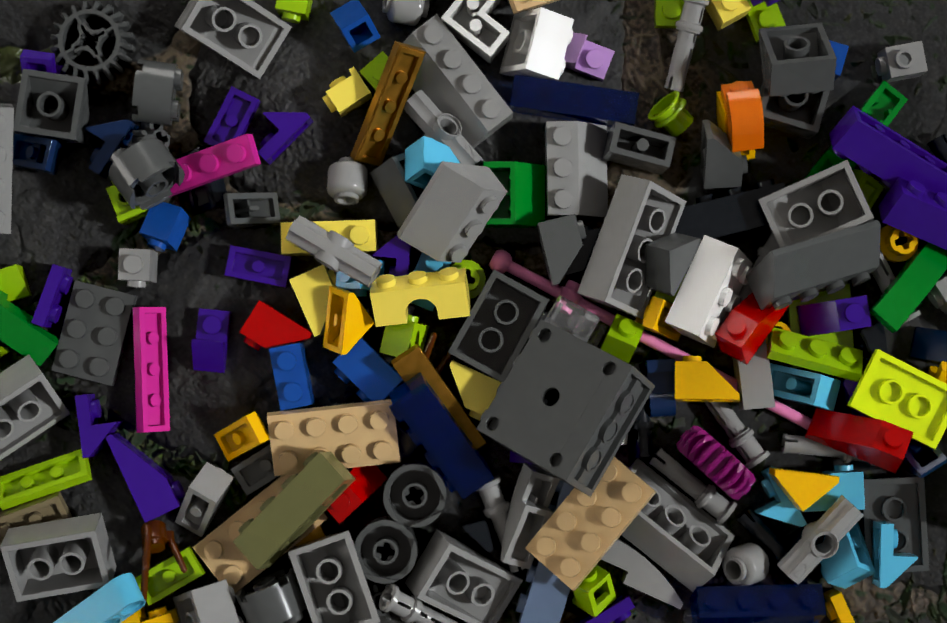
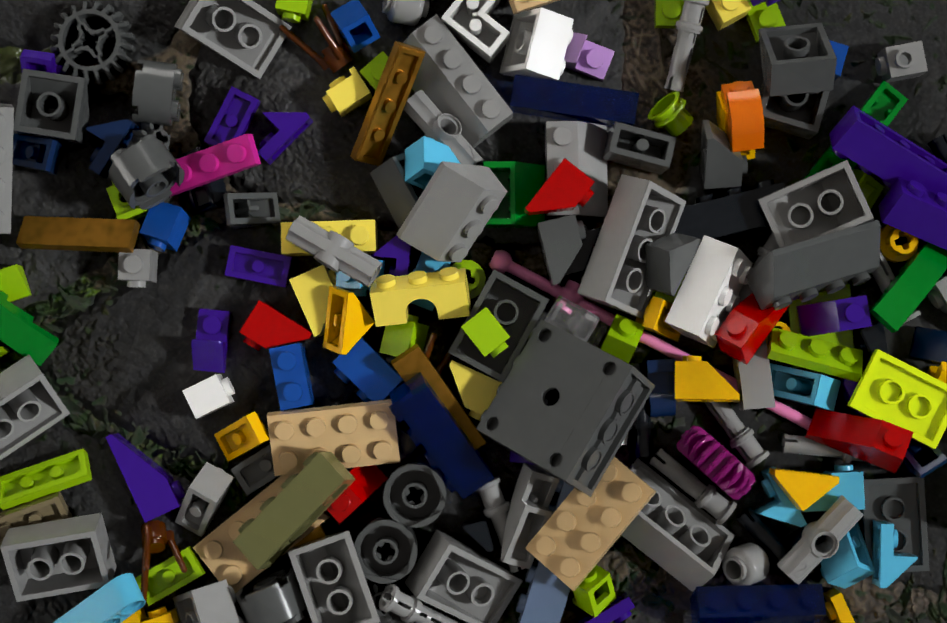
(48, 307): dark purple plate -> none
(78, 234): none -> pearl gold tile
(91, 432): dark purple slope -> none
(94, 333): dark grey plate -> none
(151, 369): dark pink plate -> none
(209, 395): none -> white brick
(335, 54): none -> reddish brown plant
(347, 181): light grey head -> none
(486, 333): none -> lime brick
(562, 191): none -> red slope
(641, 573): light grey slope -> none

